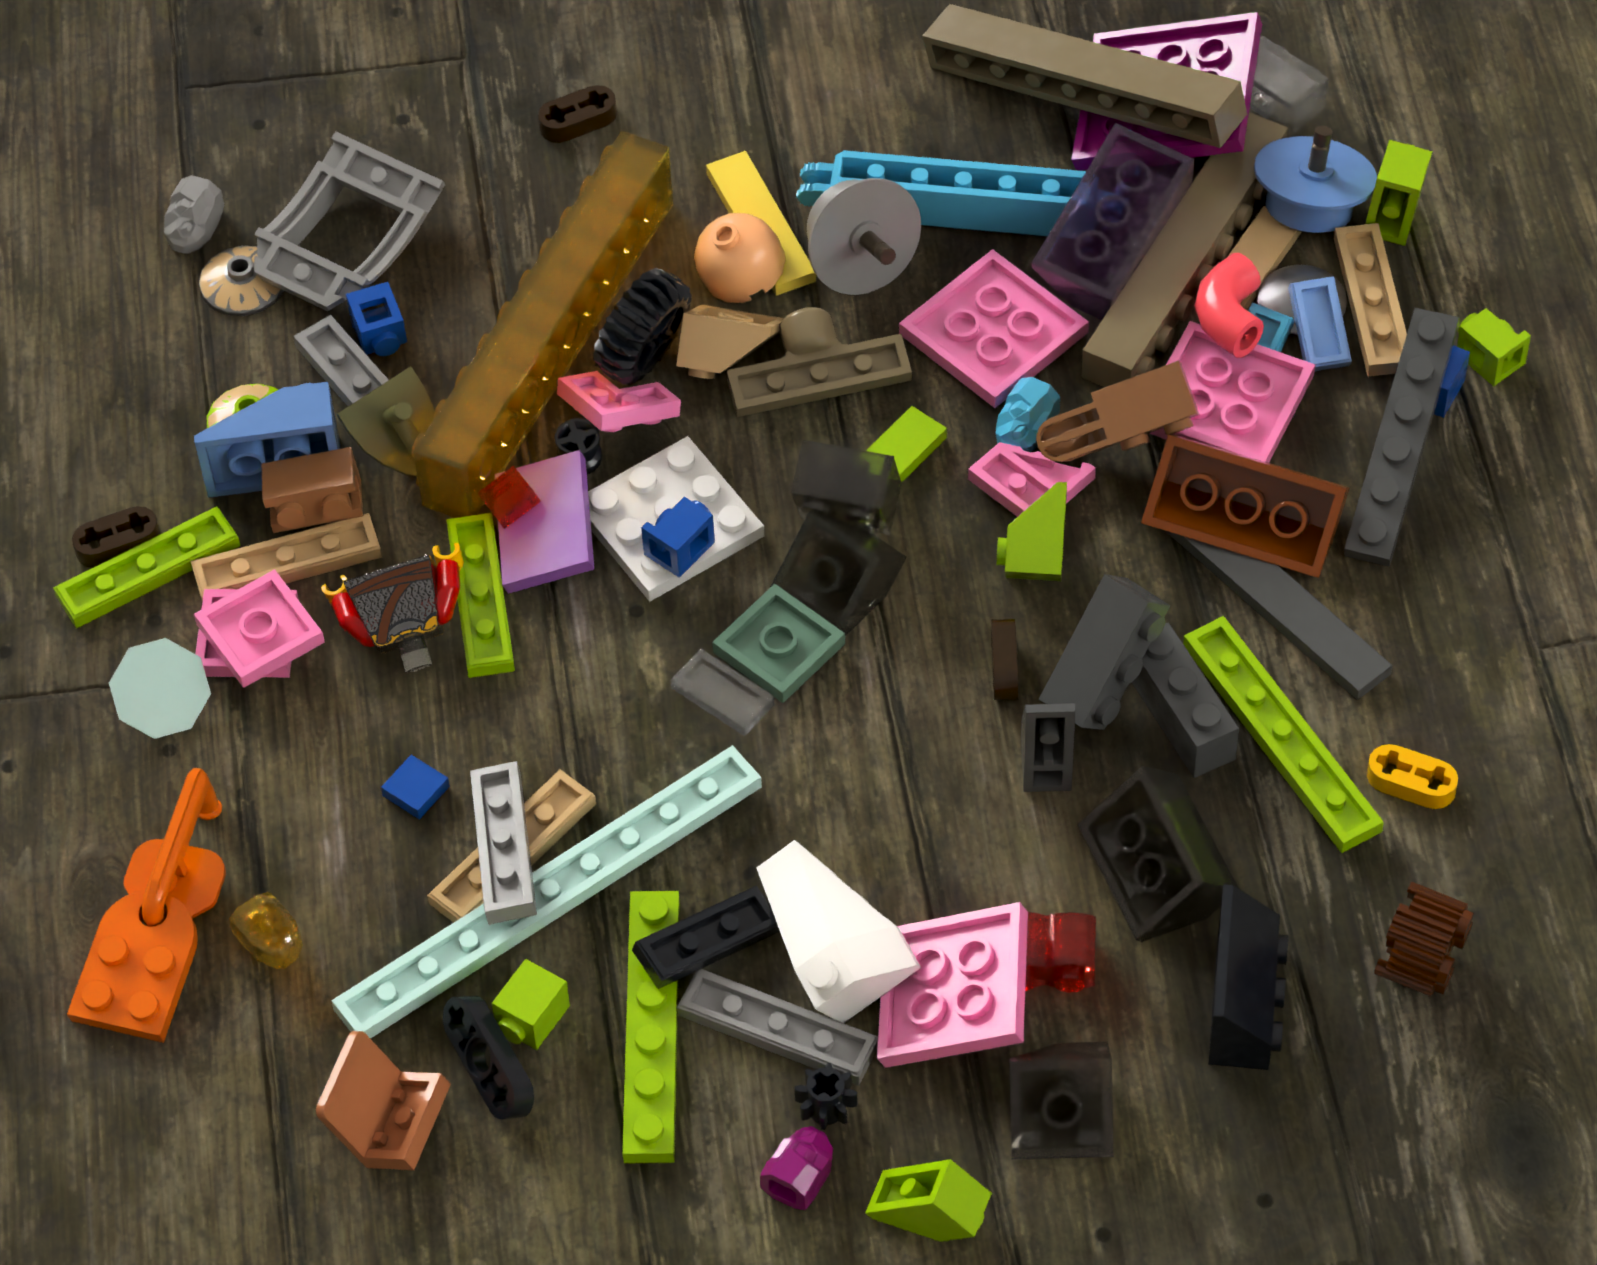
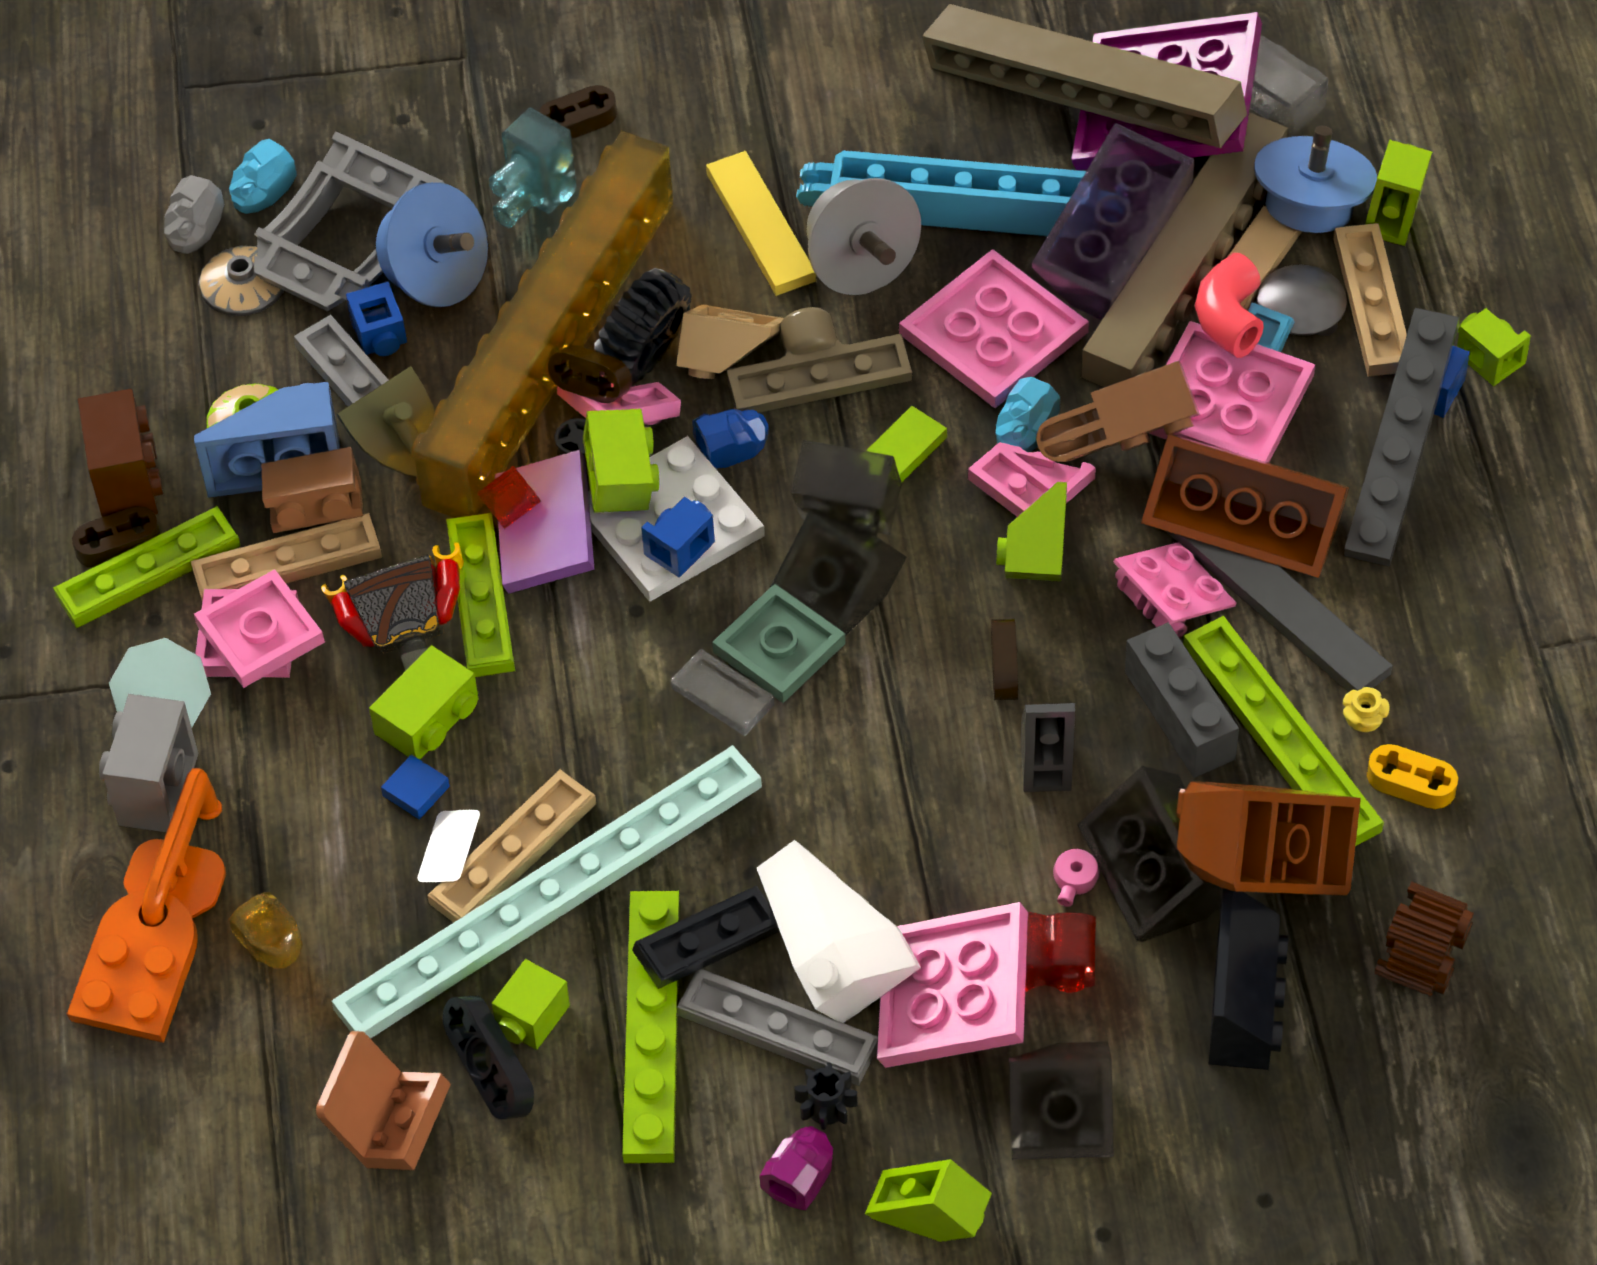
(120, 452): none -> reddish brown brick
(148, 761): none -> light grey brick
(262, 177): none -> medium azure rock
(424, 703): none -> lime brick
(433, 244): none -> medium blue piece
(448, 846): none -> white sticker
(503, 843): plate -> none
(536, 169): none -> clear light blue brick
(589, 380): none -> dark brown beam
(619, 460): none -> lime brick
(730, 436): none -> blue rock
(738, 257): light nougat cylinder -> none
(1075, 874): none -> bright pink piece
(1106, 651): dark grey brick -> none
(1170, 586): none -> bright pink hinge
(1268, 838): none -> dark orange hips
(1320, 323): light blue tile -> none
(1365, 718): none -> light yellow plate

